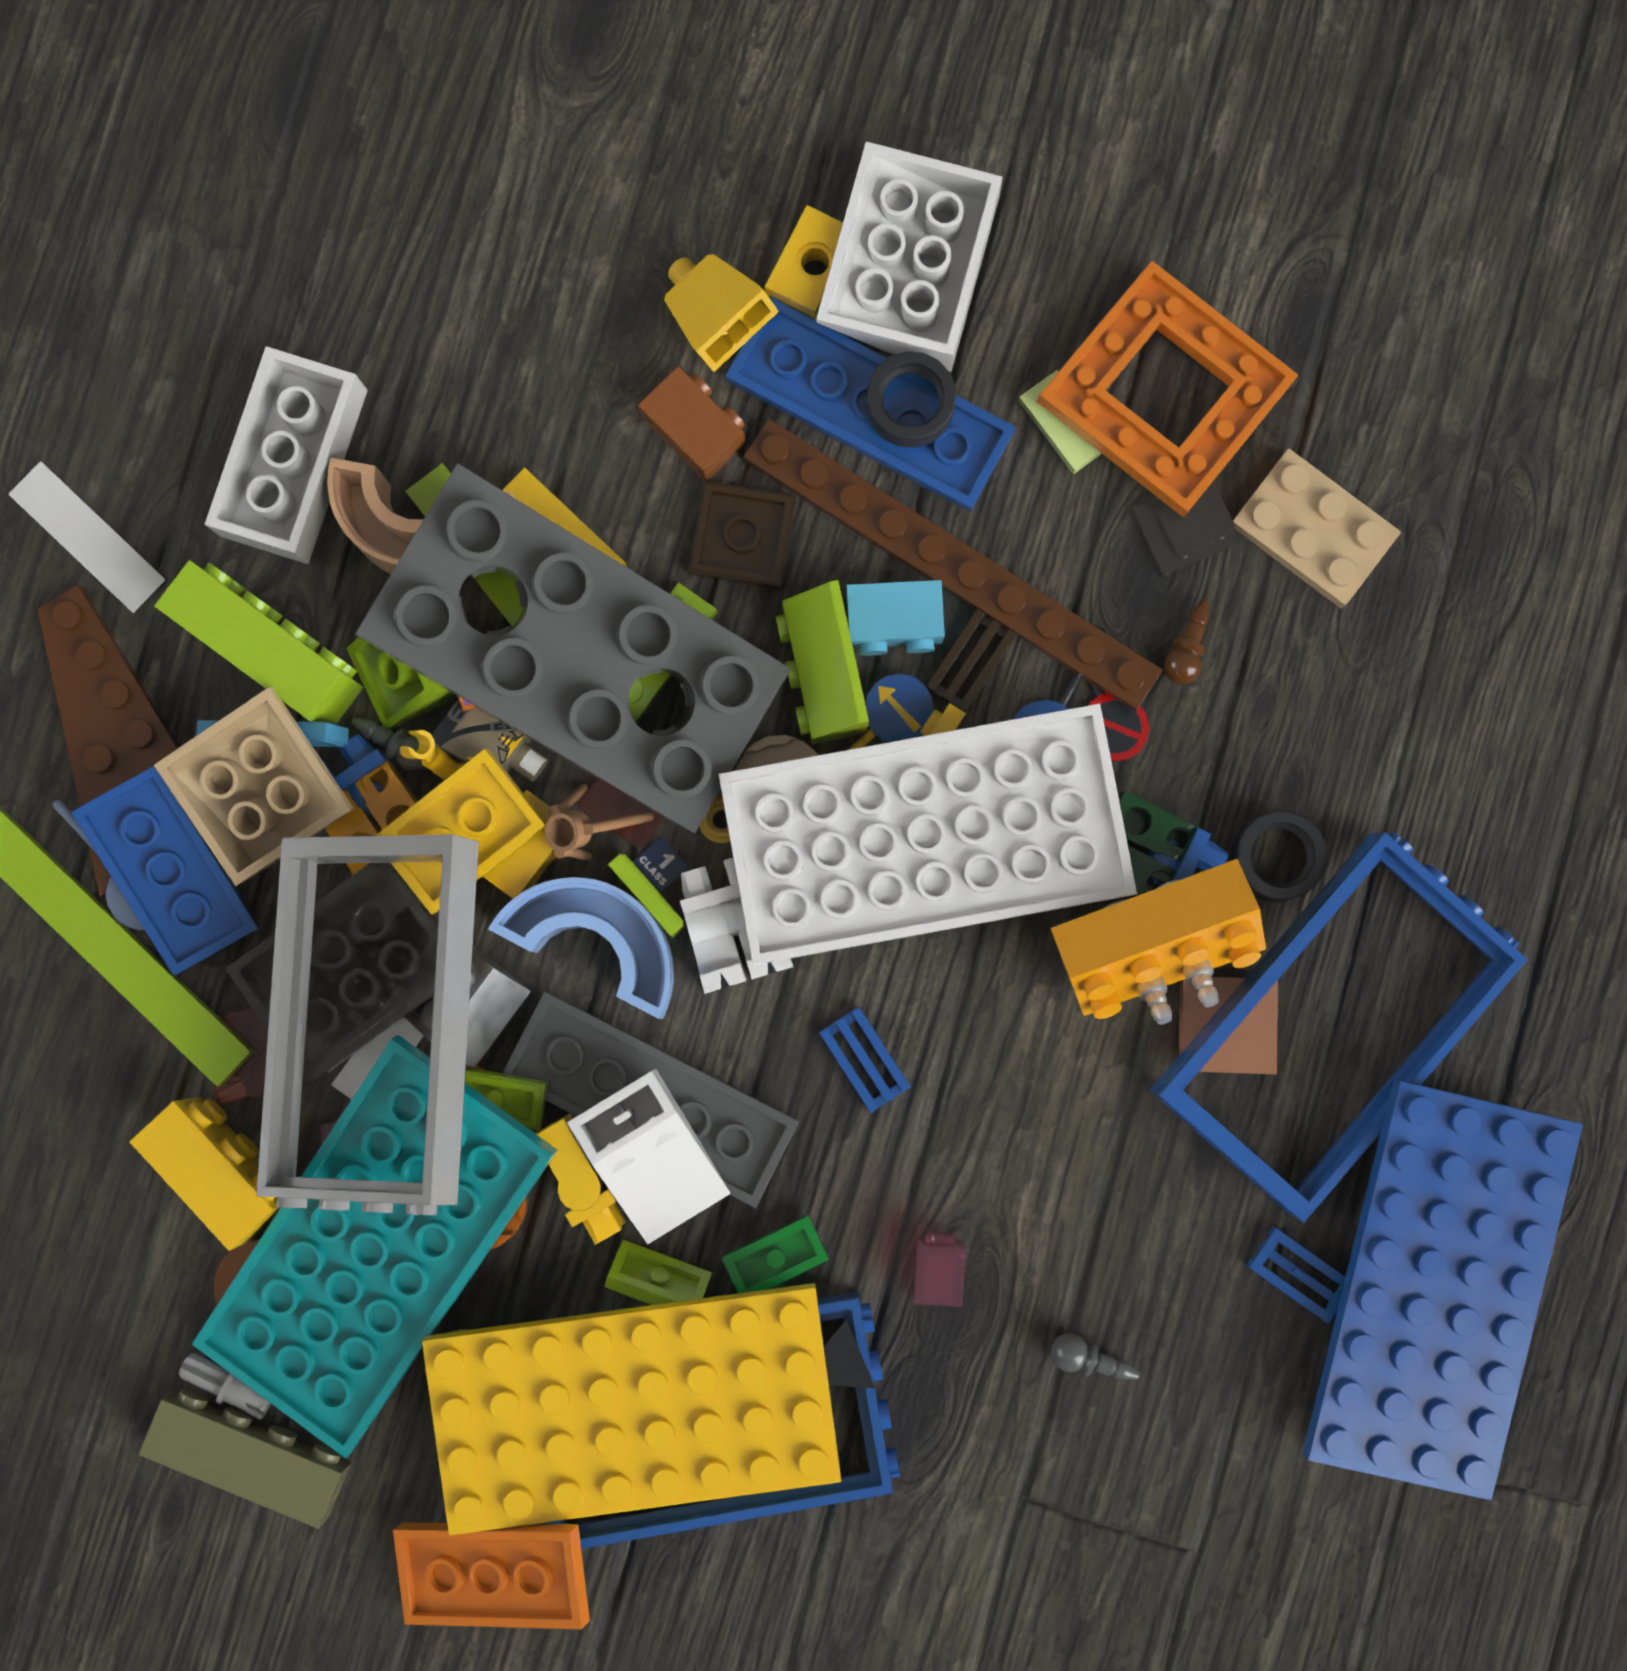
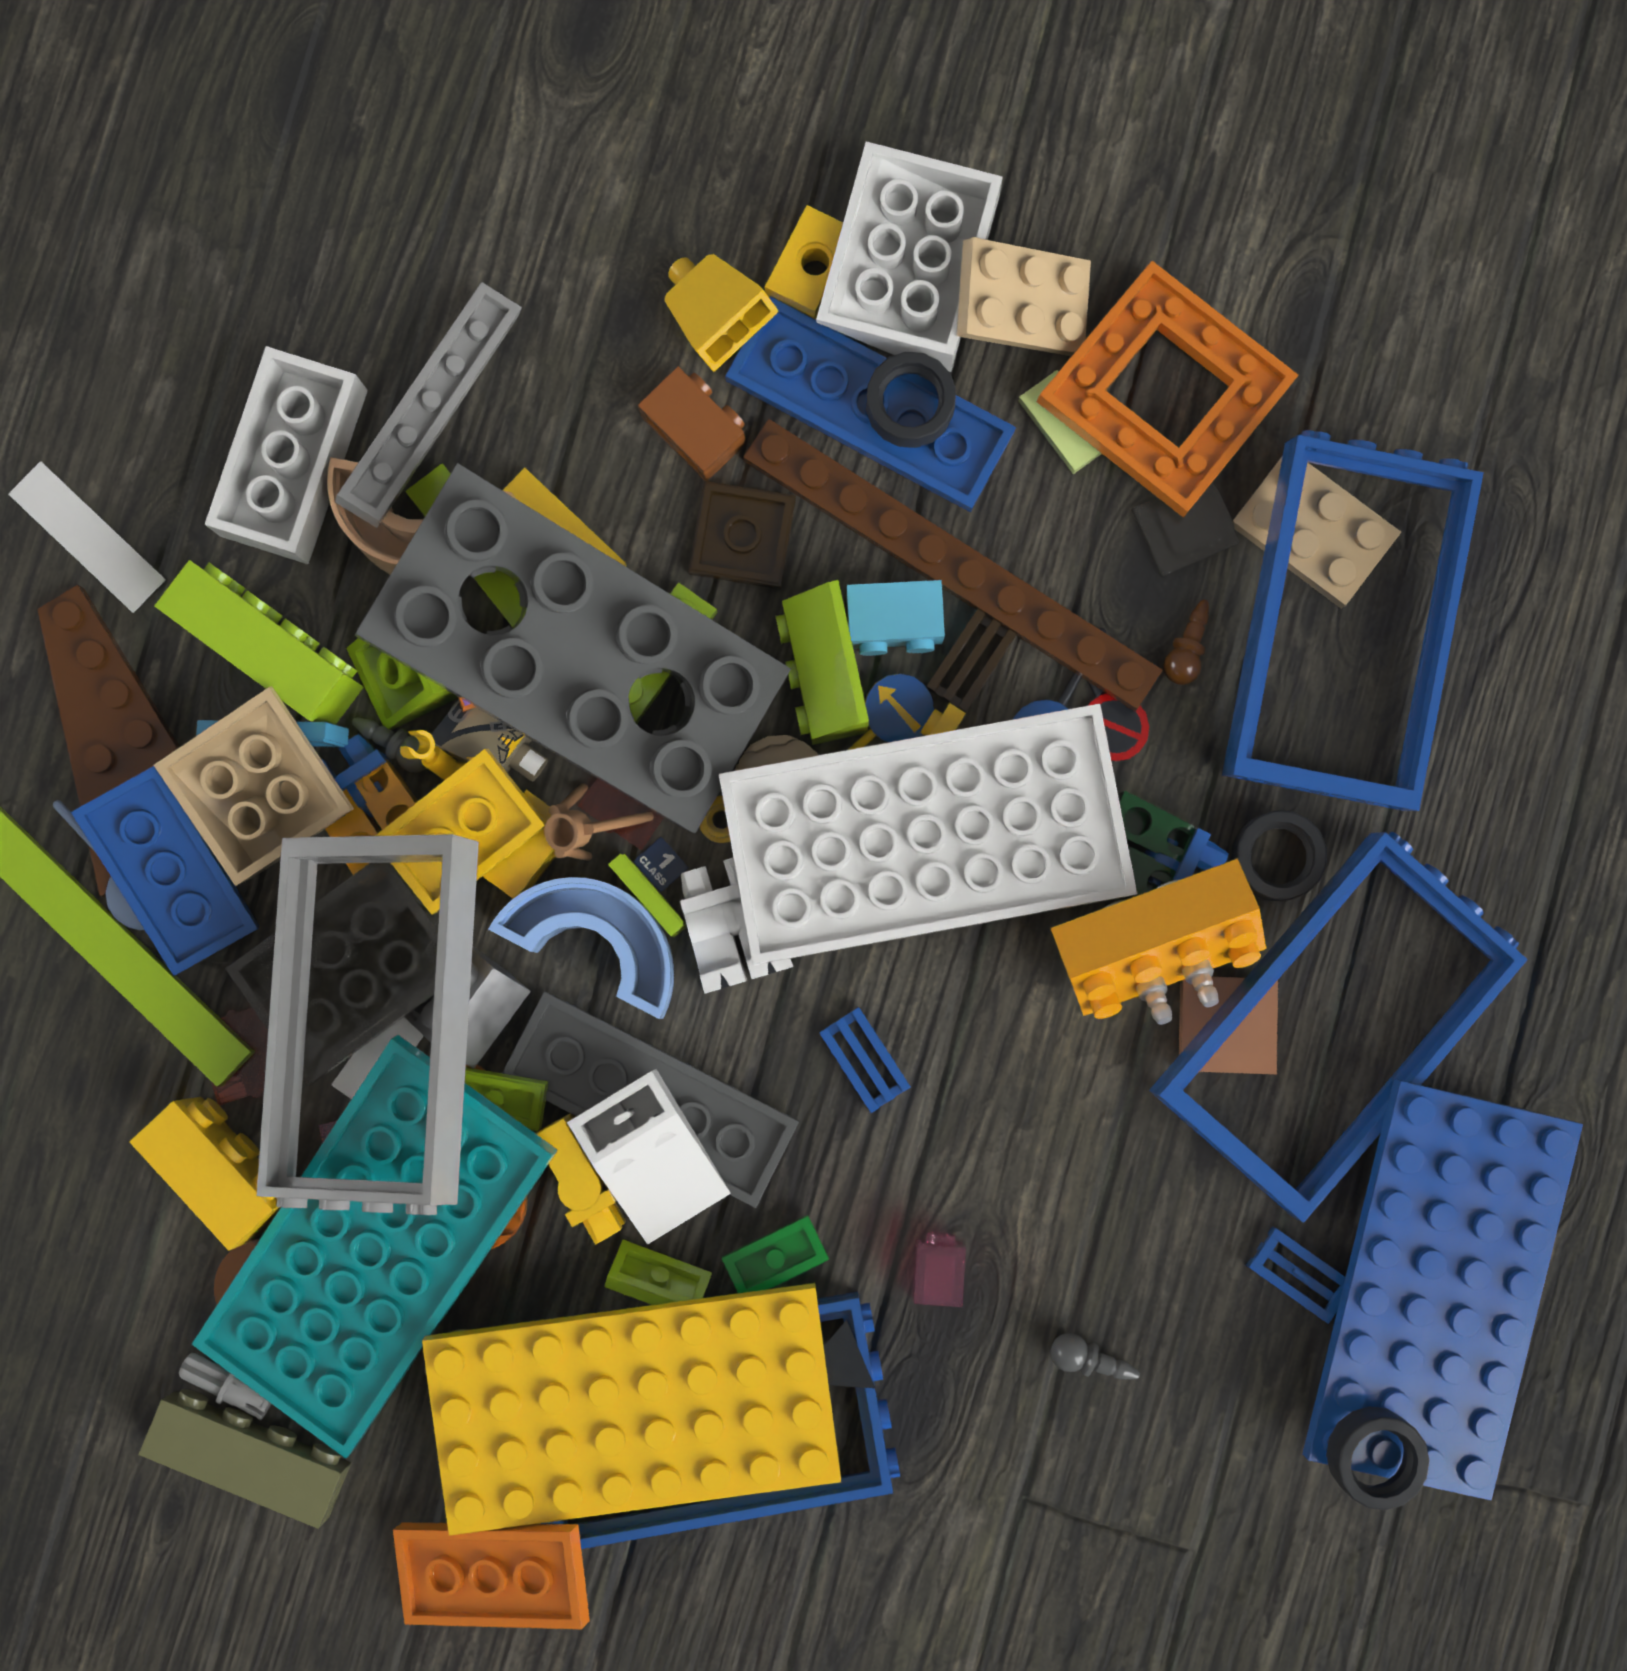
(428, 405): none -> light grey plate
(1022, 297): none -> tan plate
(1401, 466): none -> blue door
(1409, 1476): none -> black tyre

